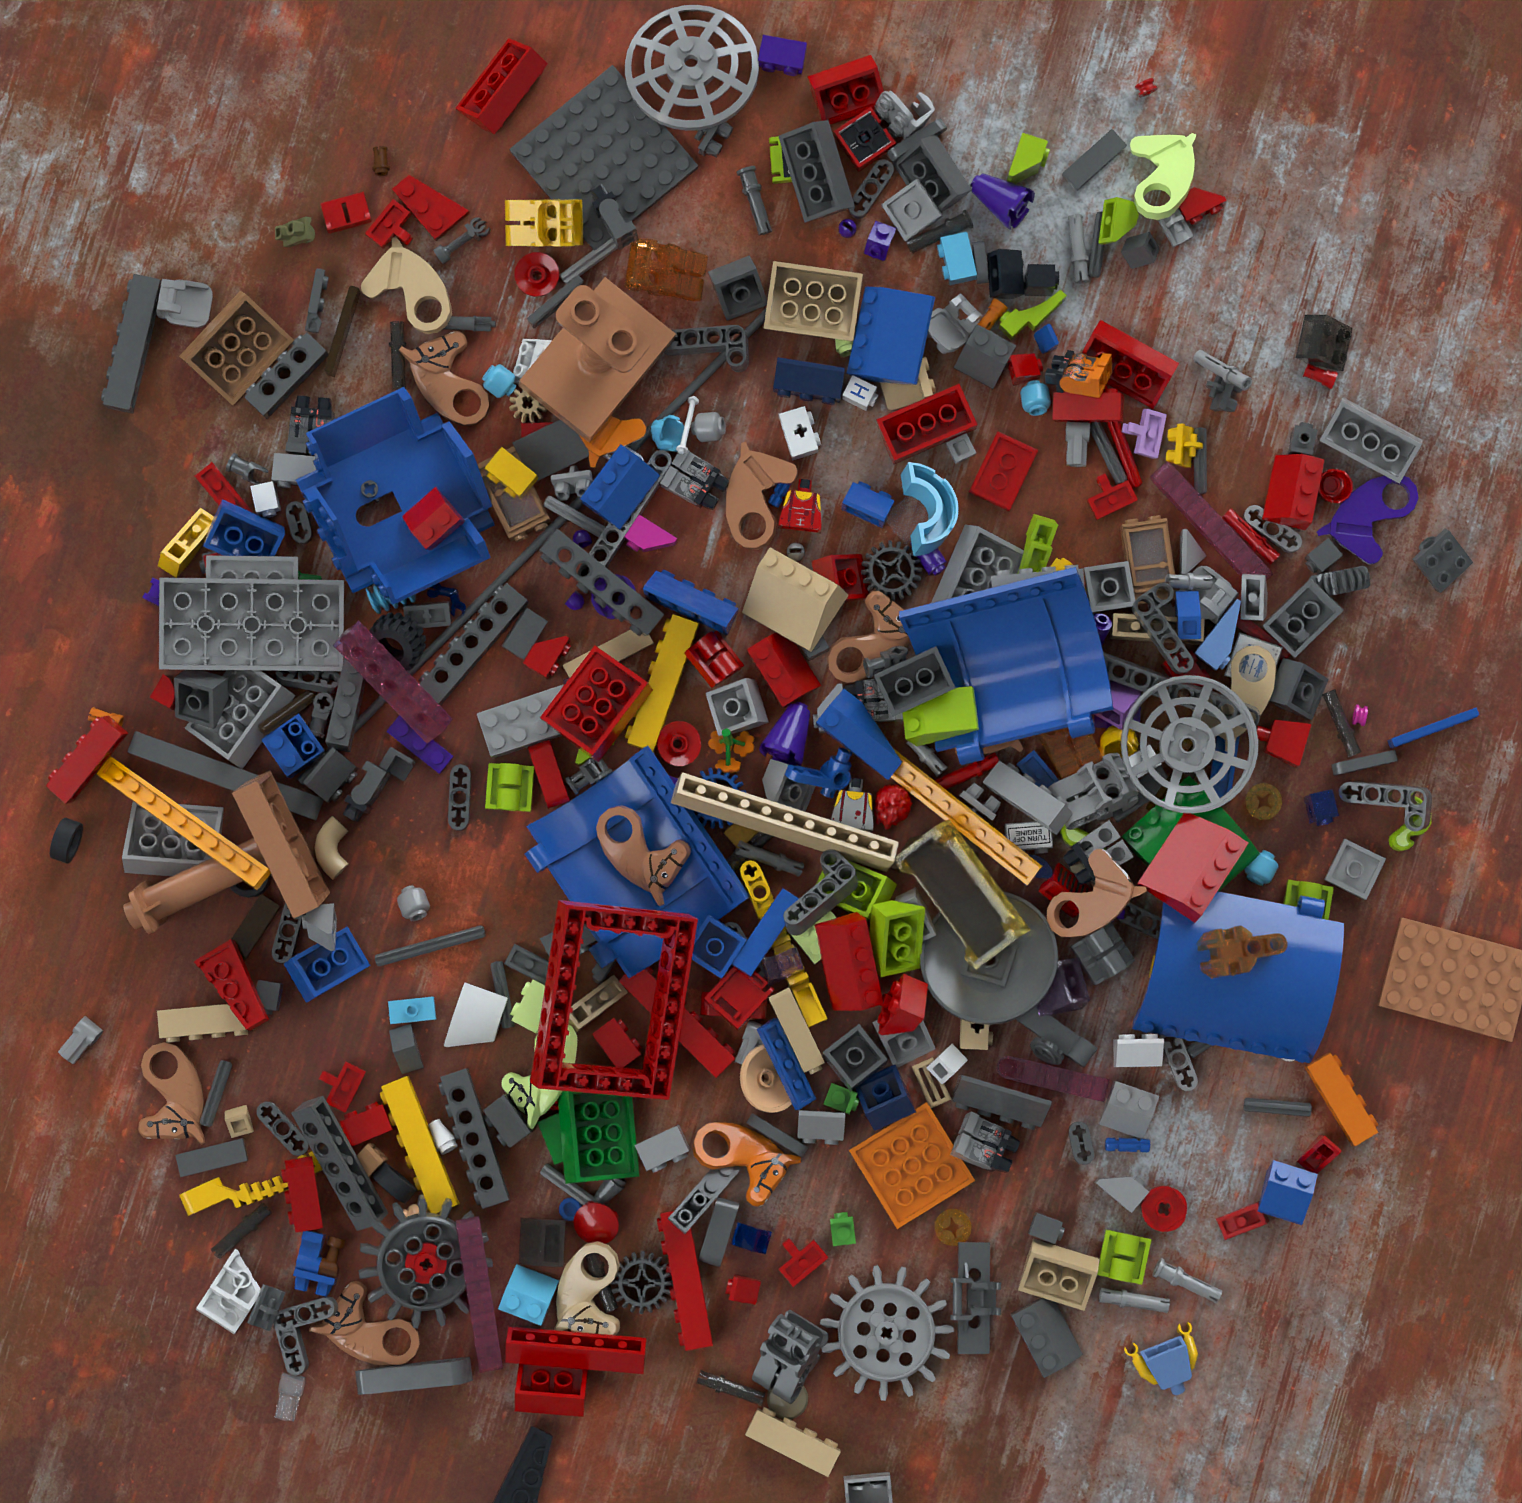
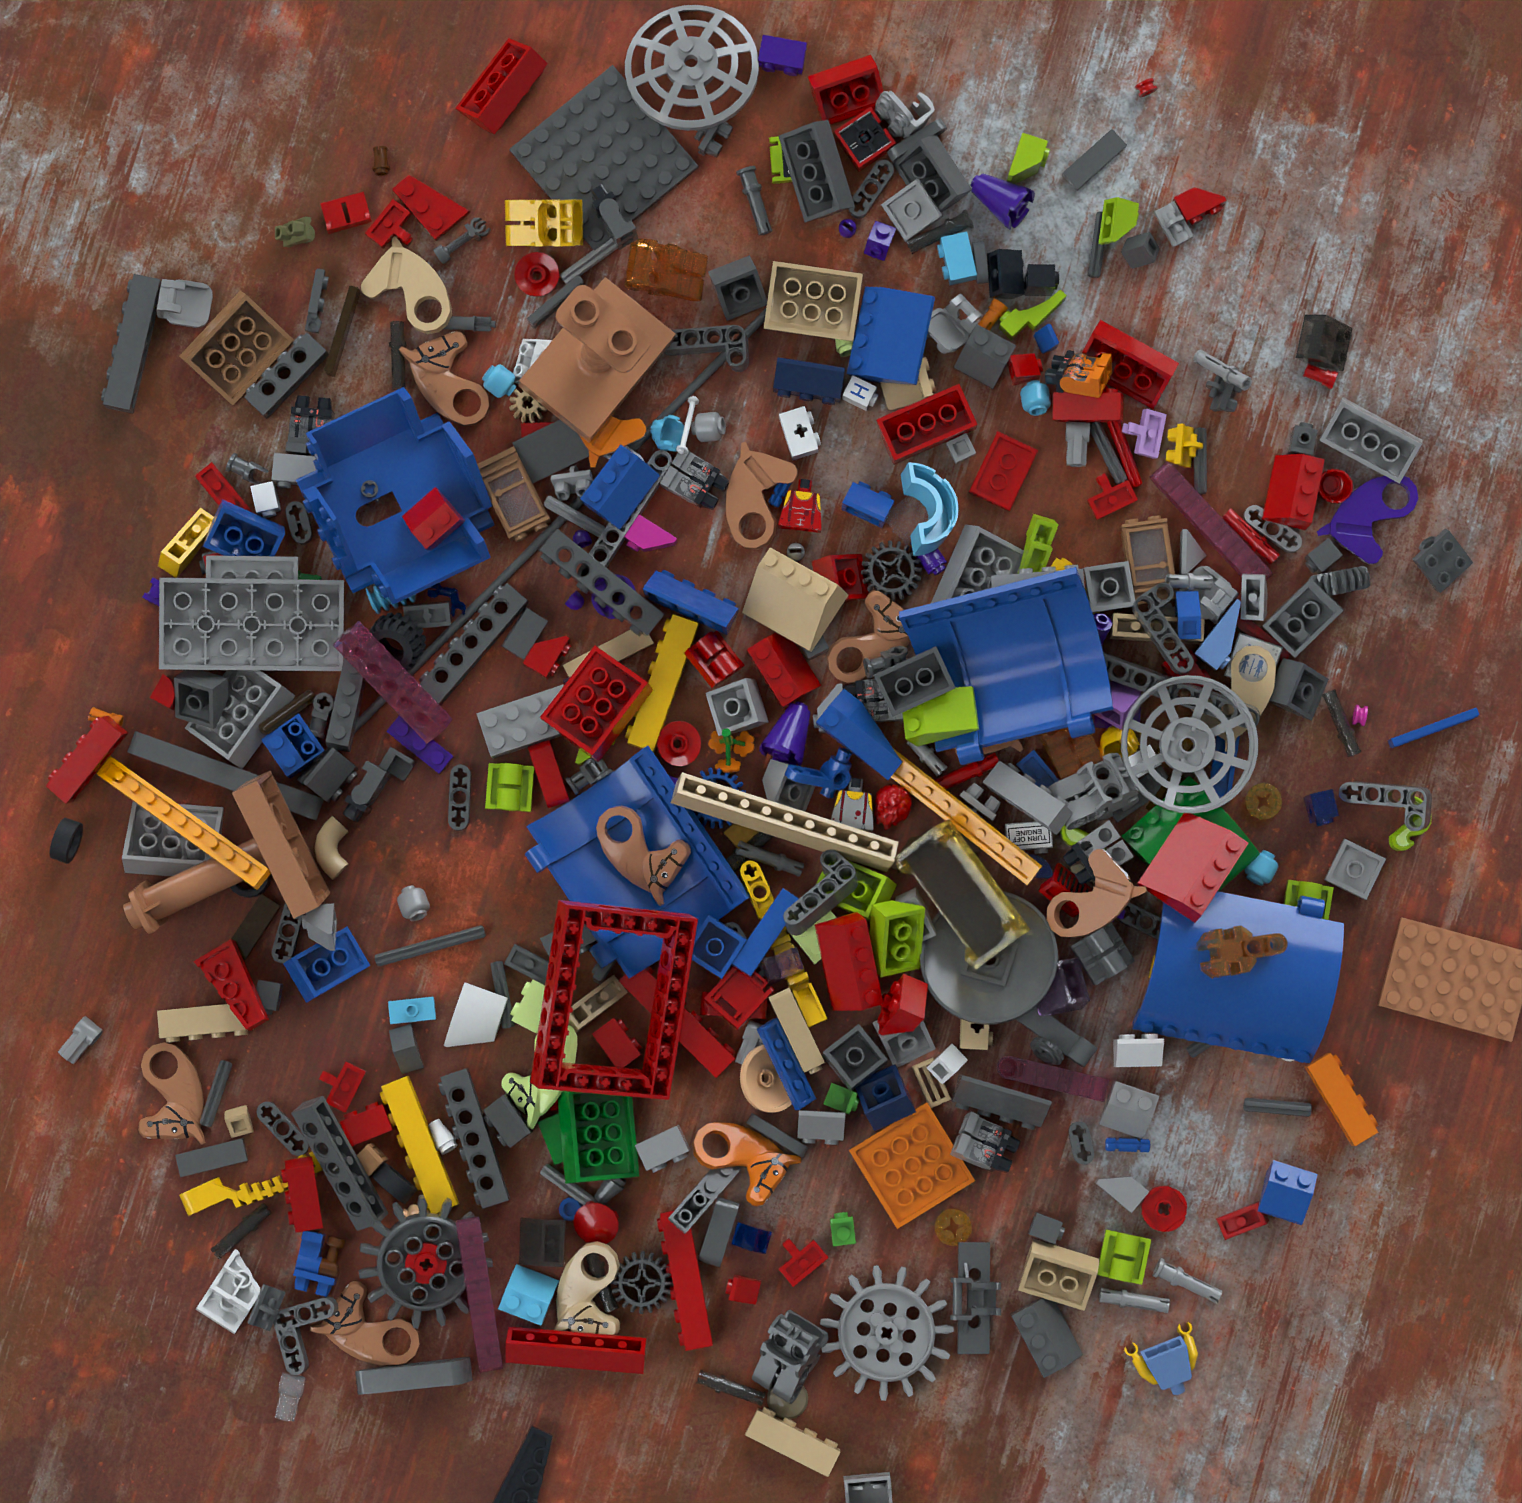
(323, 687): dark grey beam -> none
(510, 473): yellow brick -> none
(551, 1390): red slope -> none
(1079, 257): light grey pin -> none
(1174, 173): yellowish green animal -> none
(1190, 1073): light grey beam -> none
(1285, 740): red torso -> none
(1319, 1154): red slope -> none
(1364, 762): dark grey beam -> none

